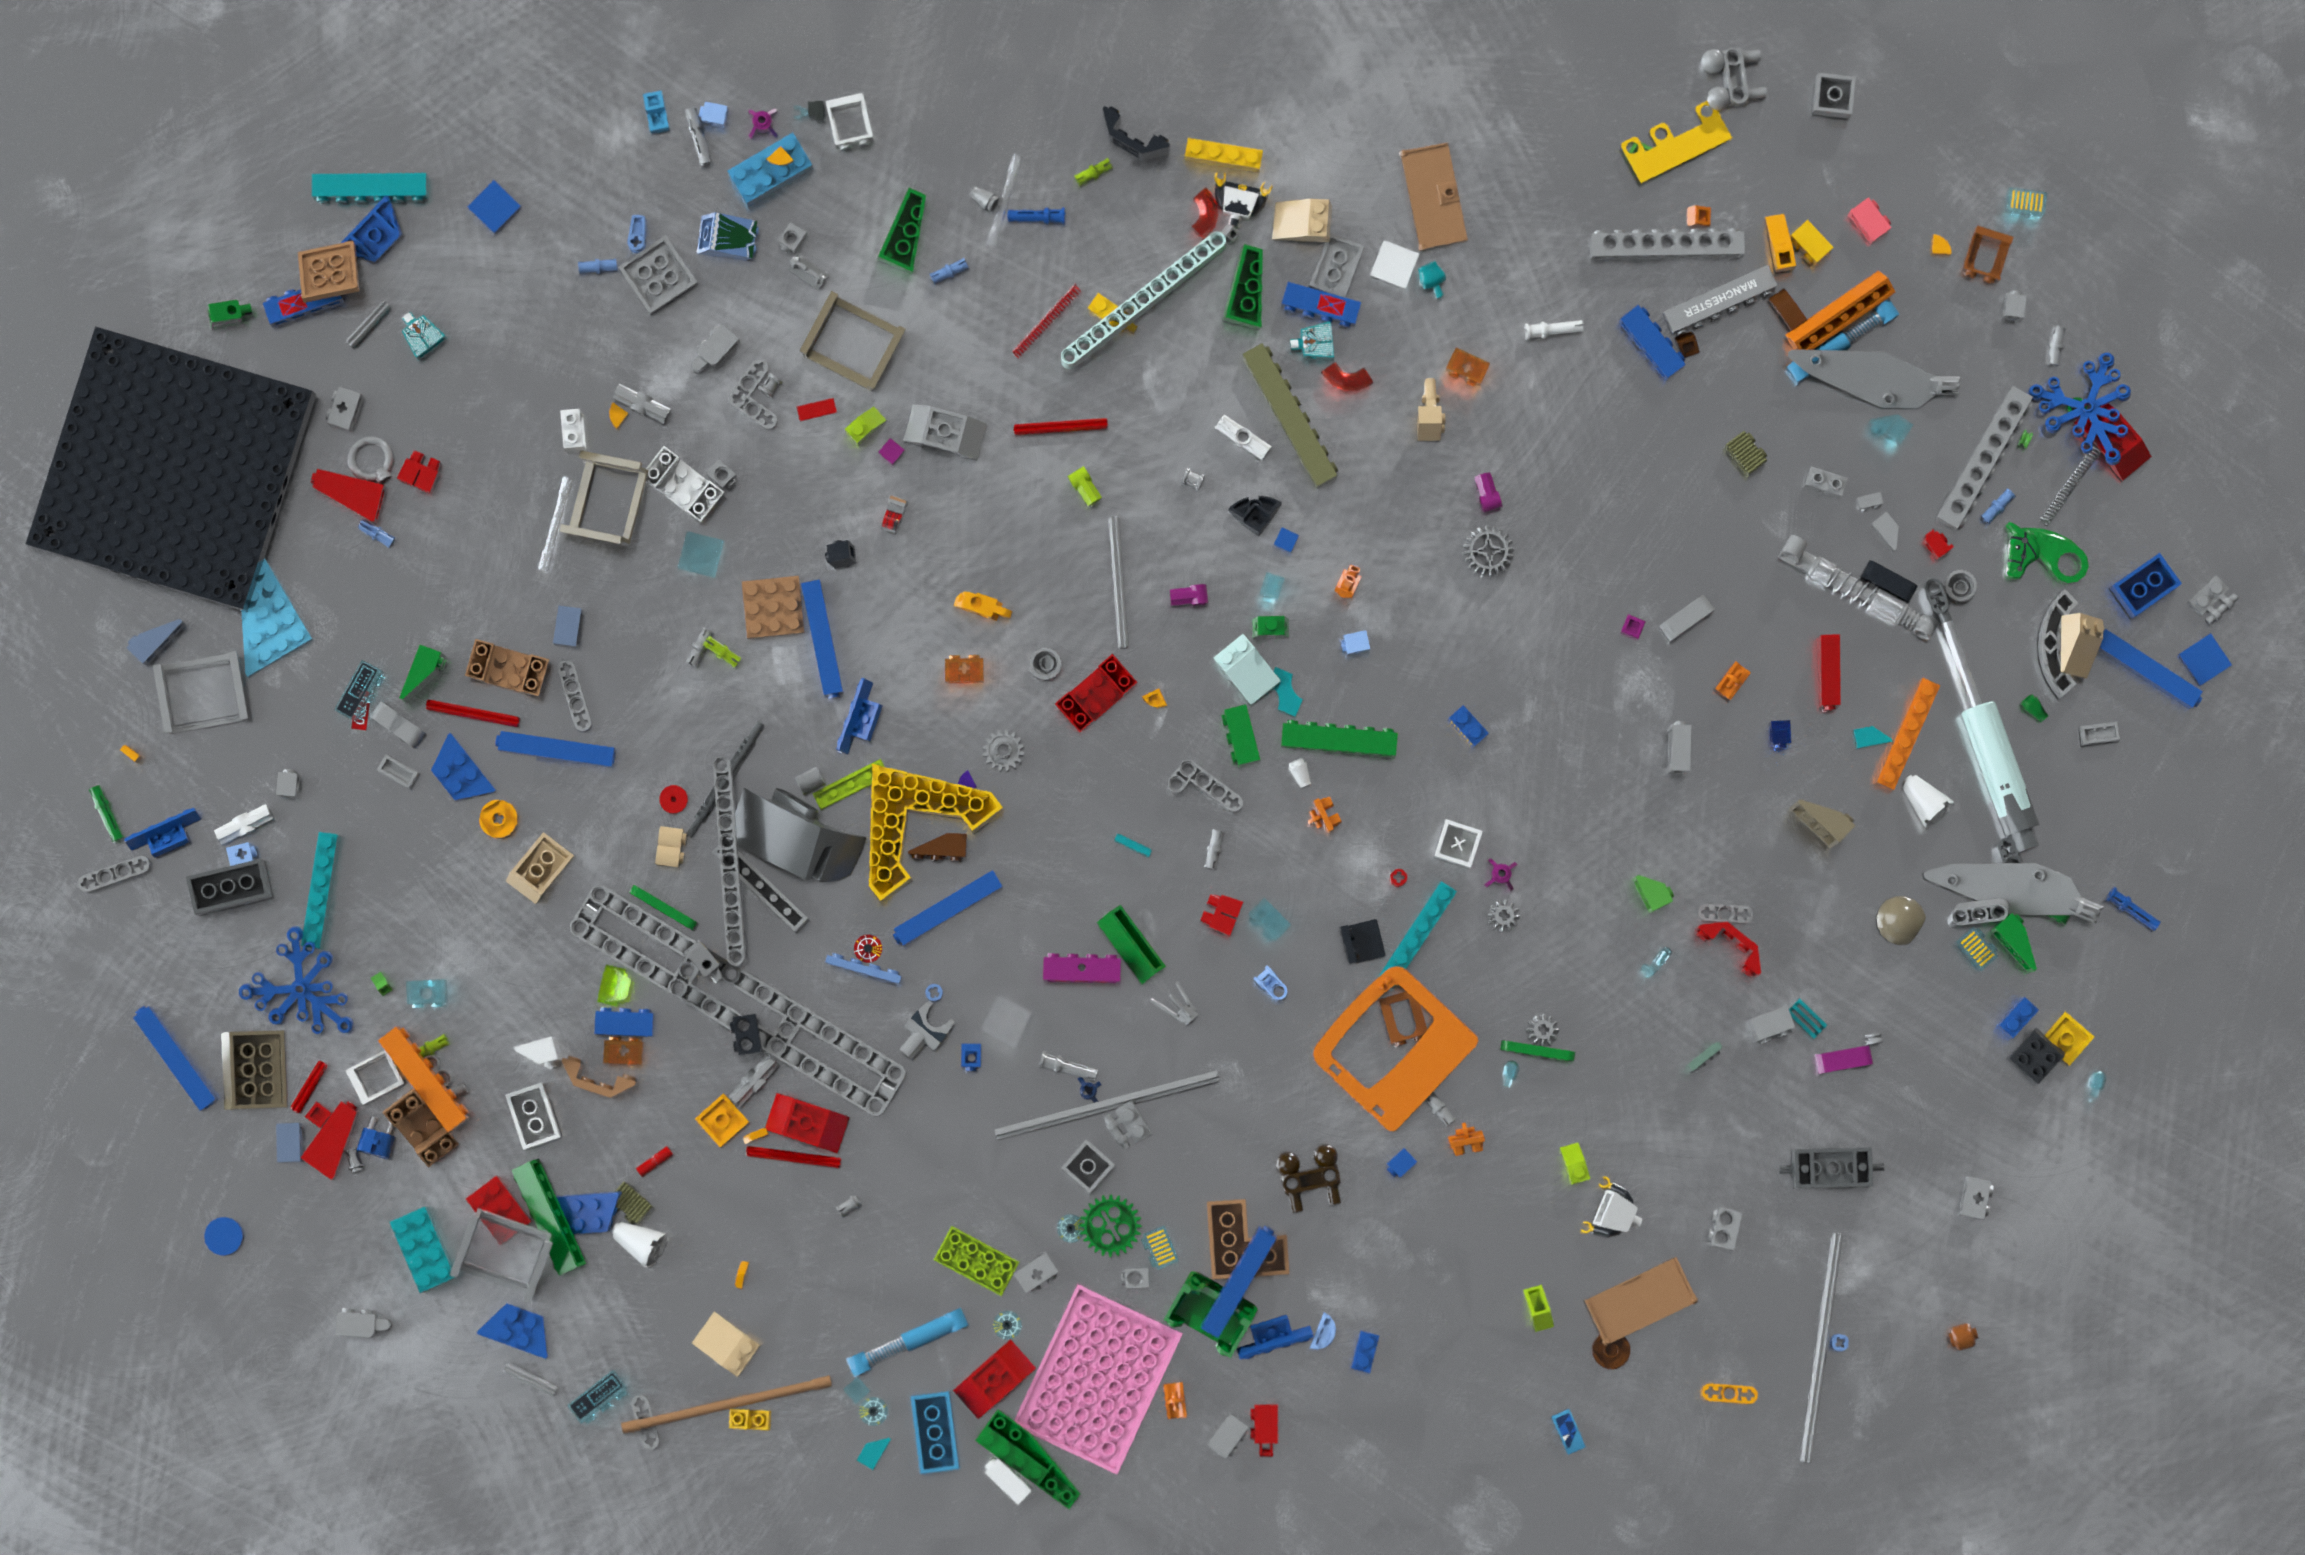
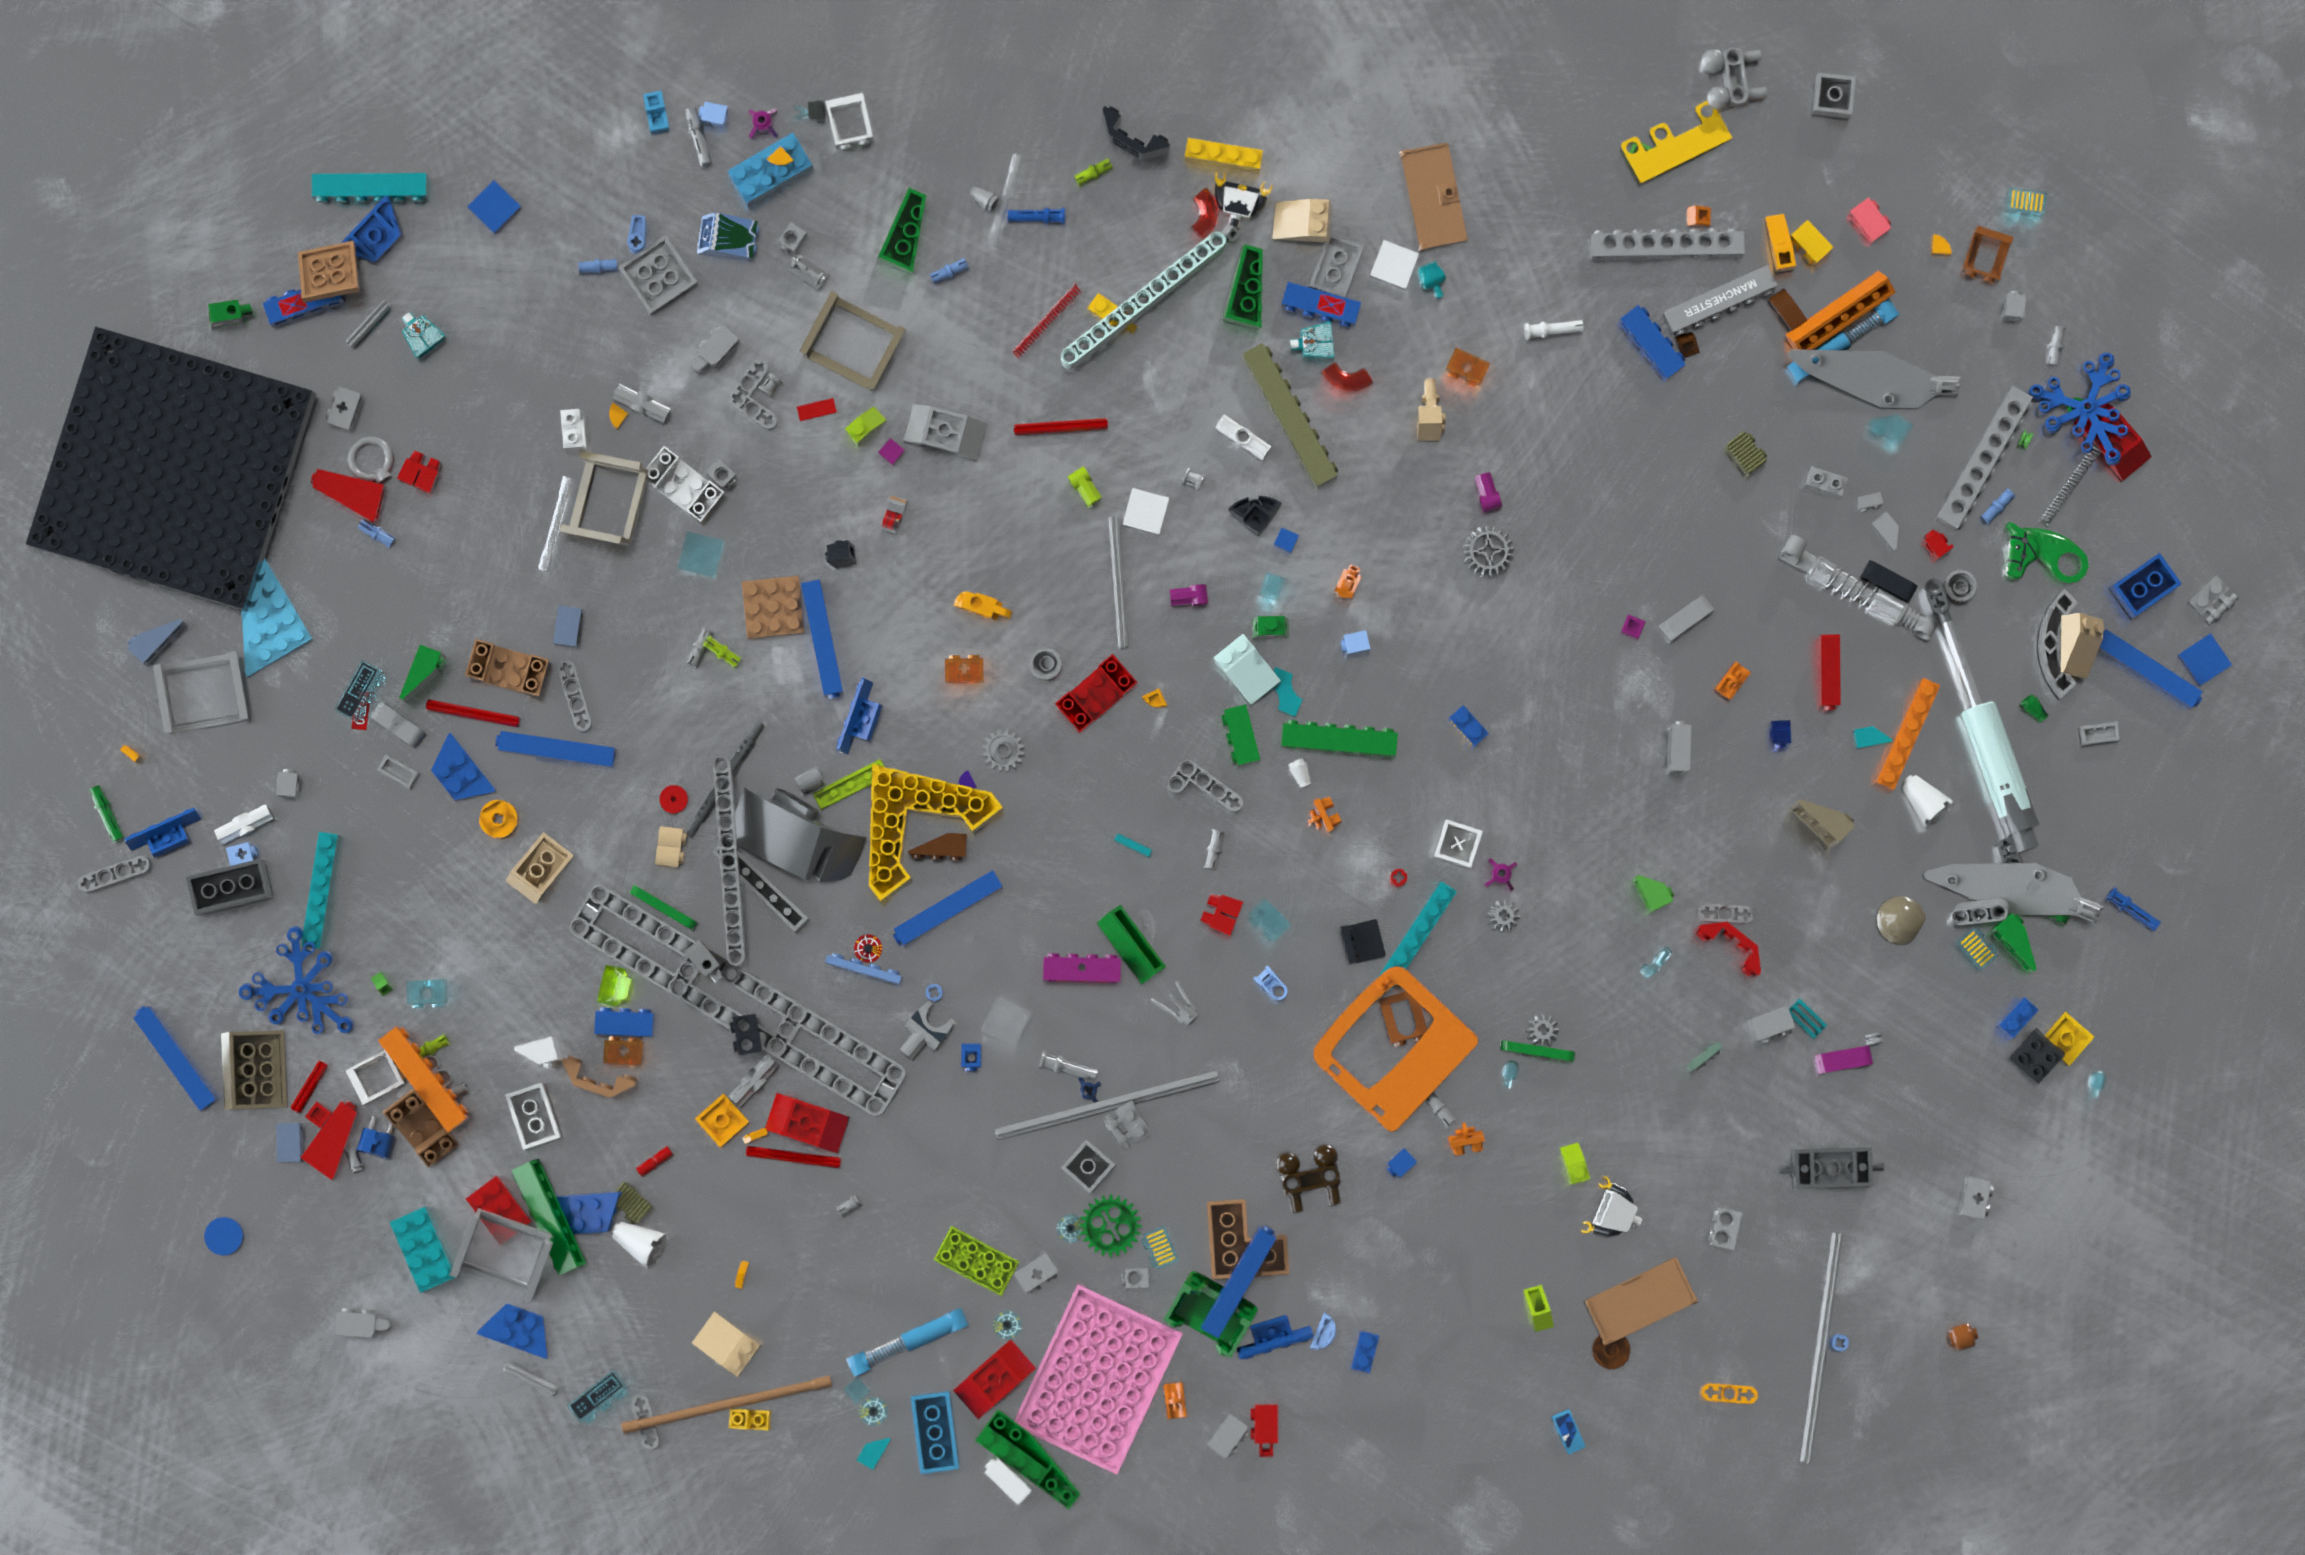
(1145, 511): none -> white tile

